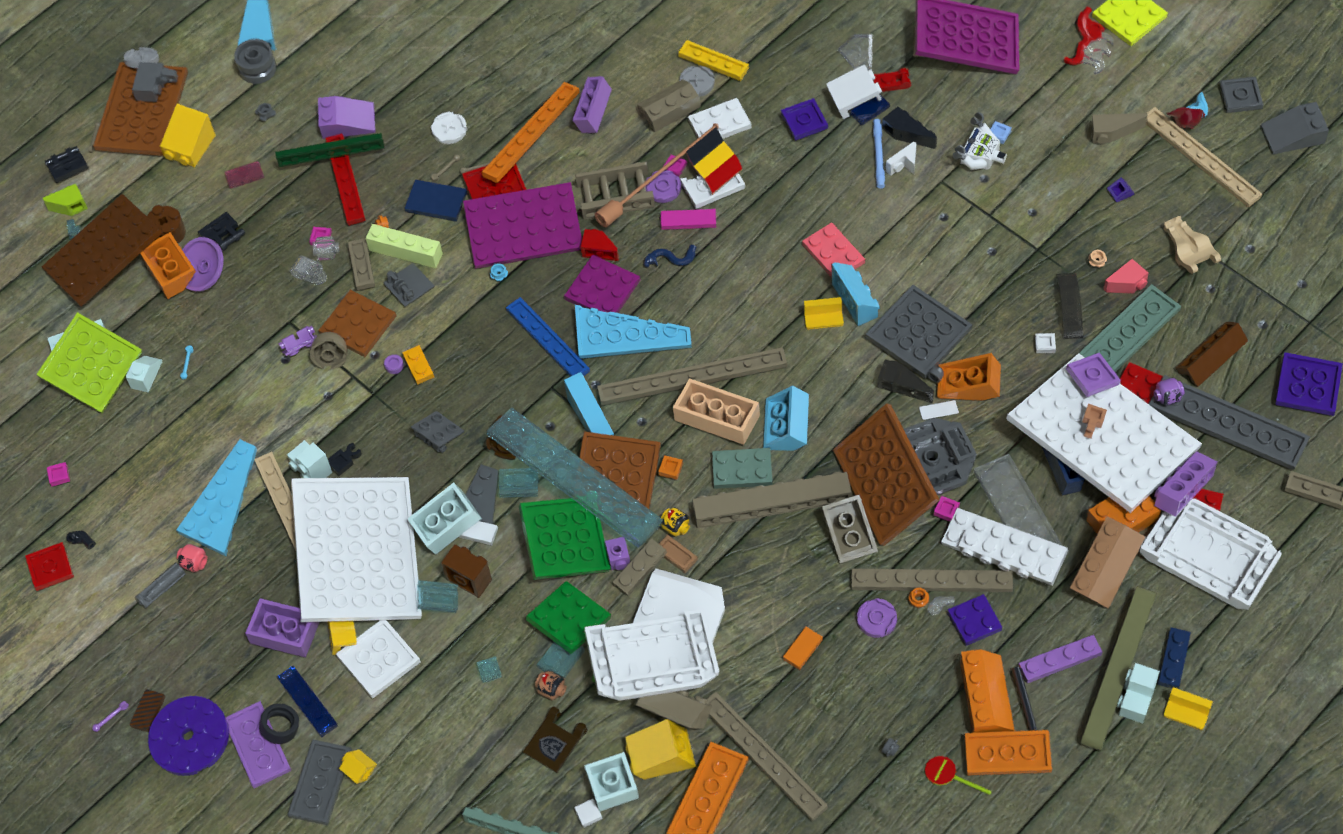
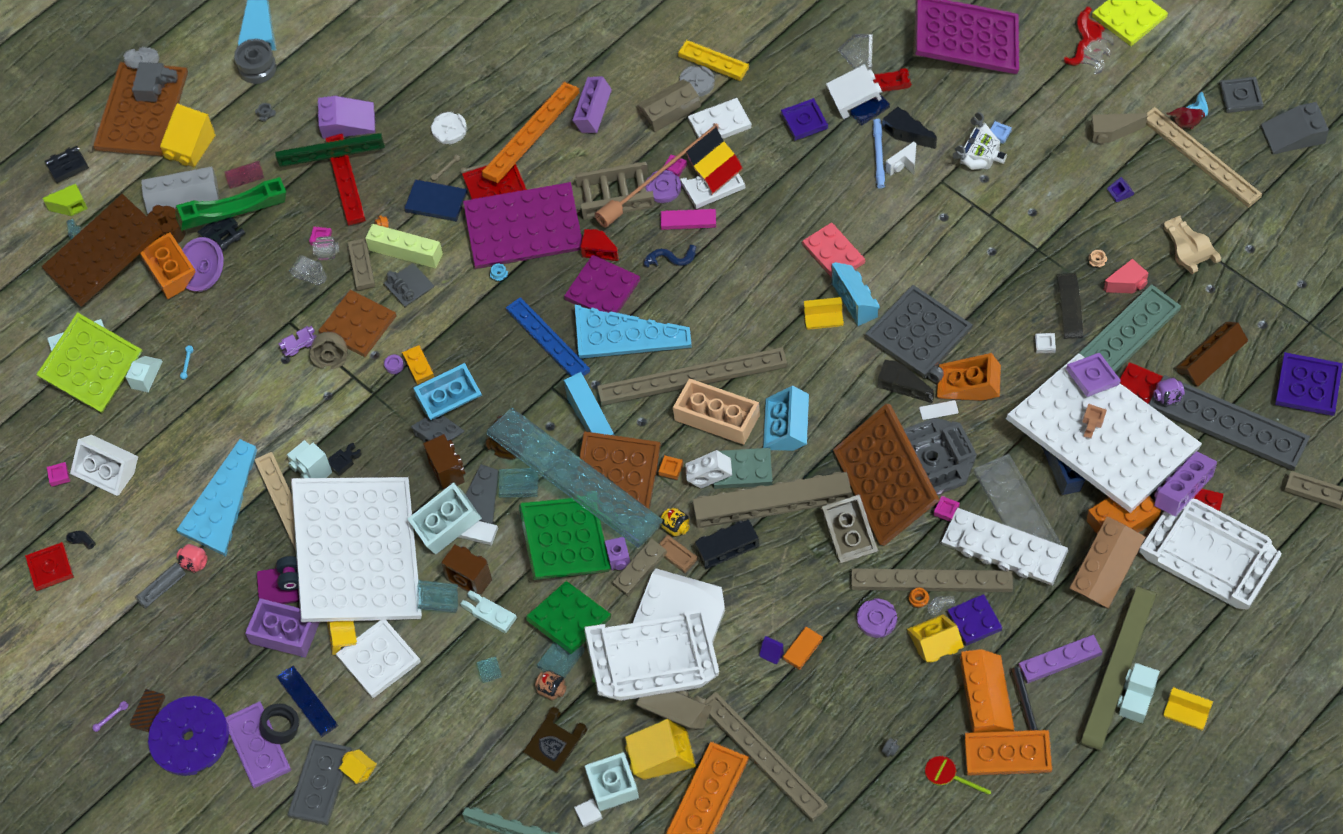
(103, 464): none -> white slope
(180, 188): none -> light grey slope
(203, 212): none -> green arch
(280, 583): none -> magenta plate
(444, 461): none -> reddish brown brick
(446, 391): none -> medium azure slope
(489, 612): none -> light aqua hinge
(708, 469): none -> white brick
(726, 543): none -> black brick
(771, 650): none -> dark purple slope
(936, 638): none -> yellow slope
(1174, 658): dark blue plate -> none

